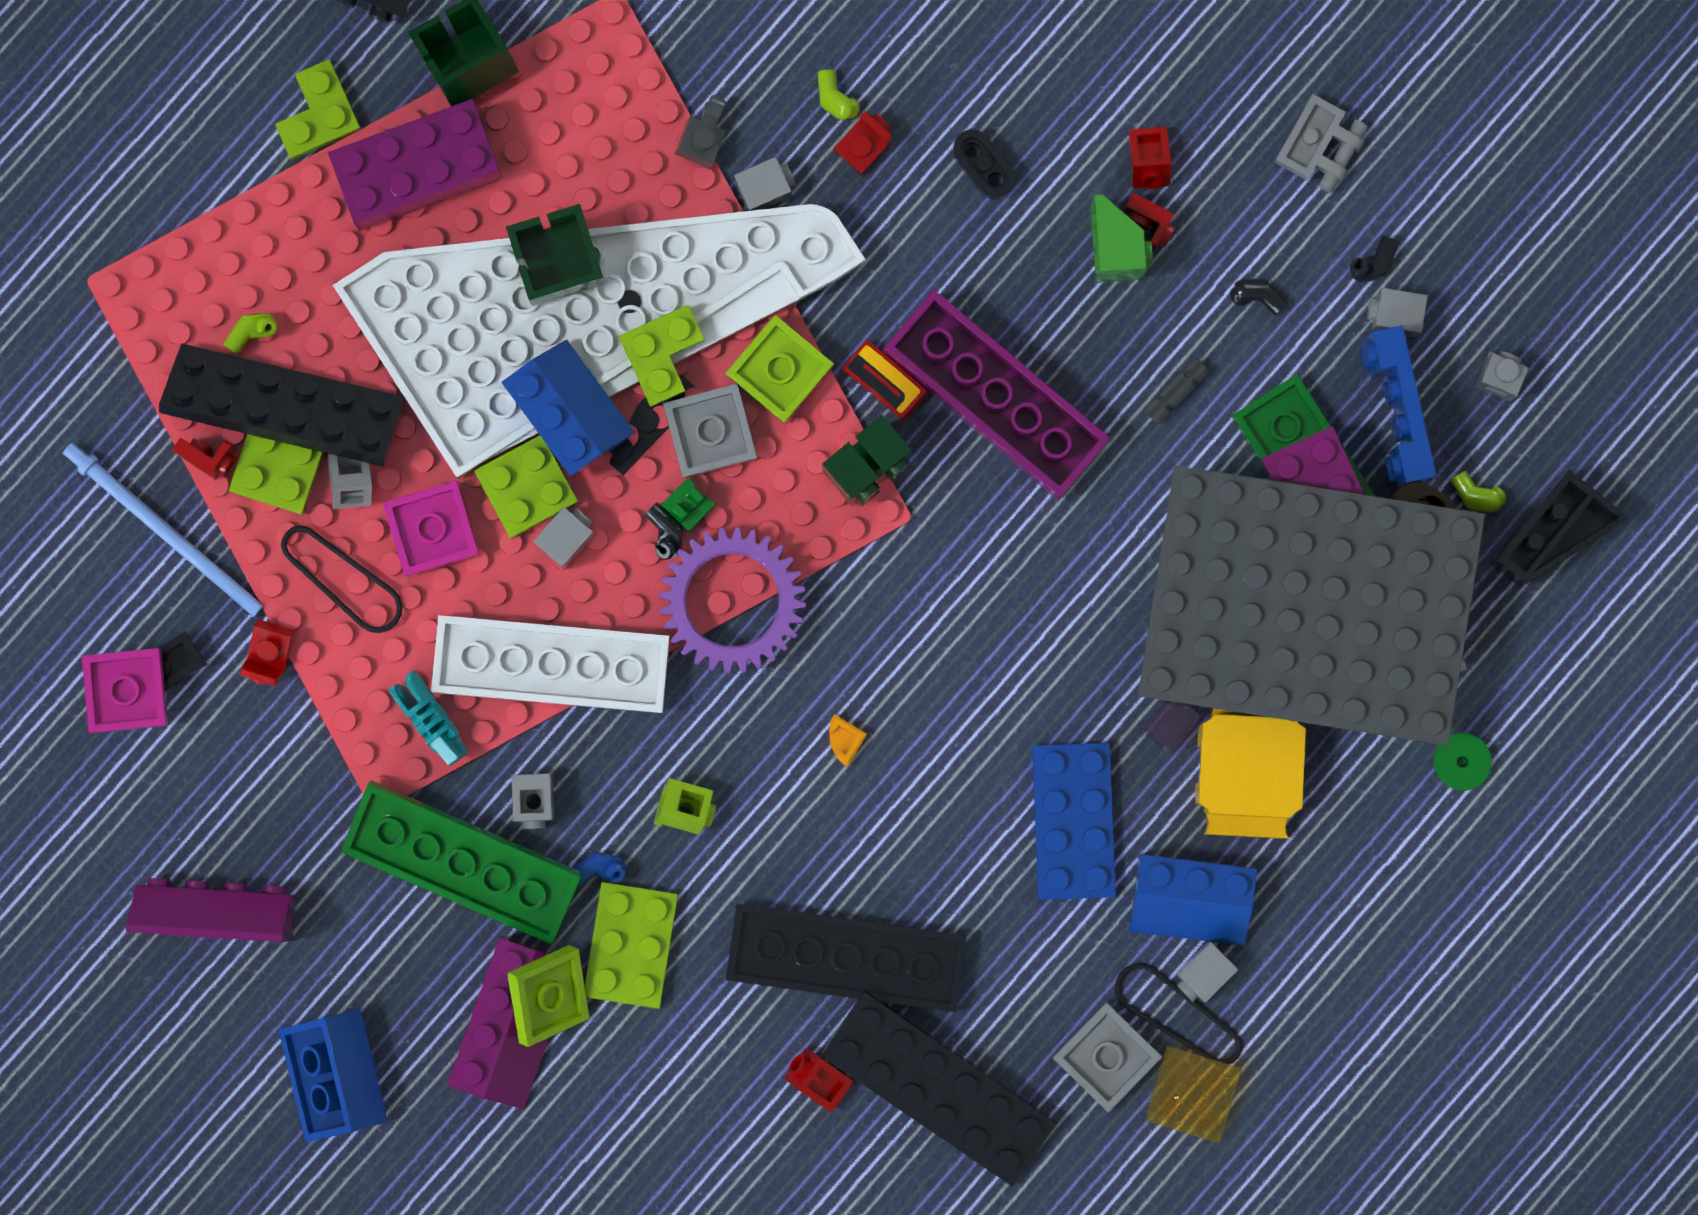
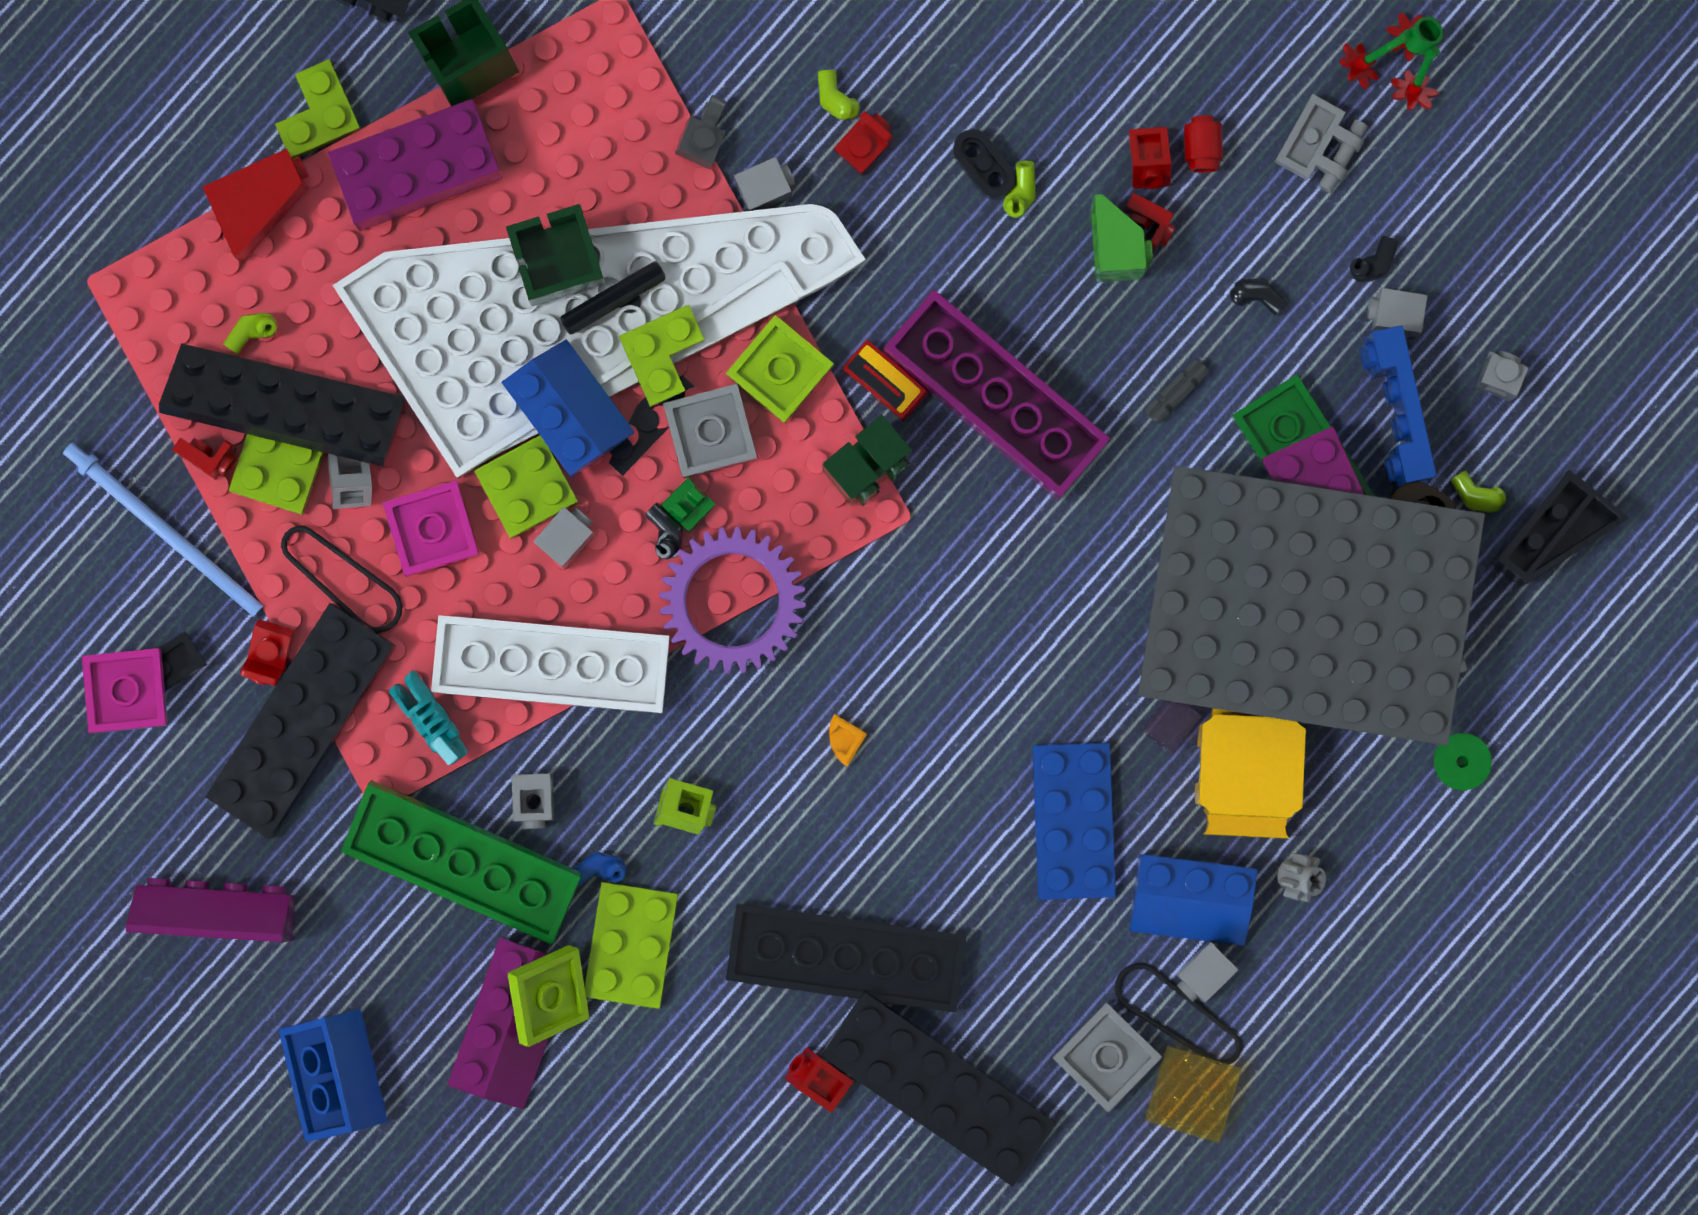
(256, 199): none -> red slope
(300, 721): none -> black plate
(613, 297): none -> black axle
(1023, 191): none -> lime arm
(1203, 144): none -> red brick
(1301, 877): none -> light grey gear
(1417, 38): none -> plant

